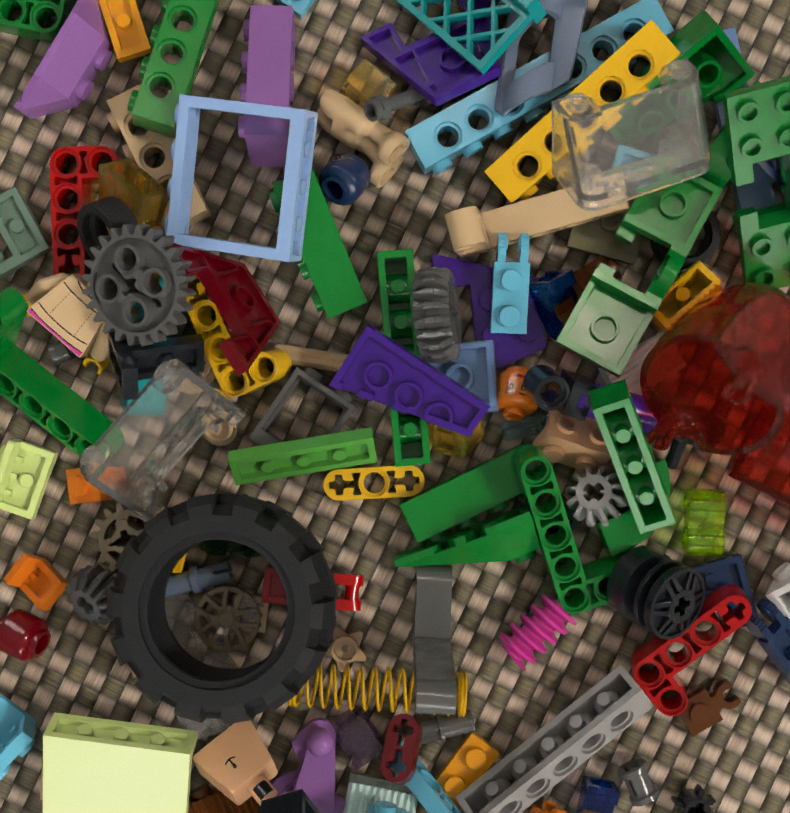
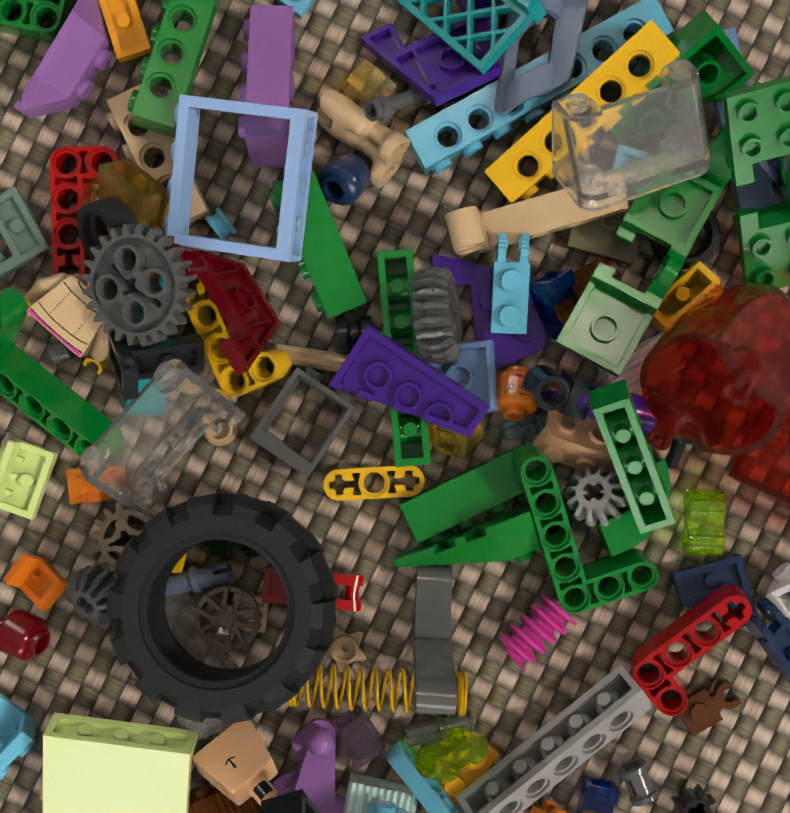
(220, 224): none -> medium azure bush
(302, 456): bright green plate -> none
(350, 331): none -> black wheel
(393, 746): dark red beam -> none
(446, 759): none -> clear neon green axle
(656, 592): black wheel -> none

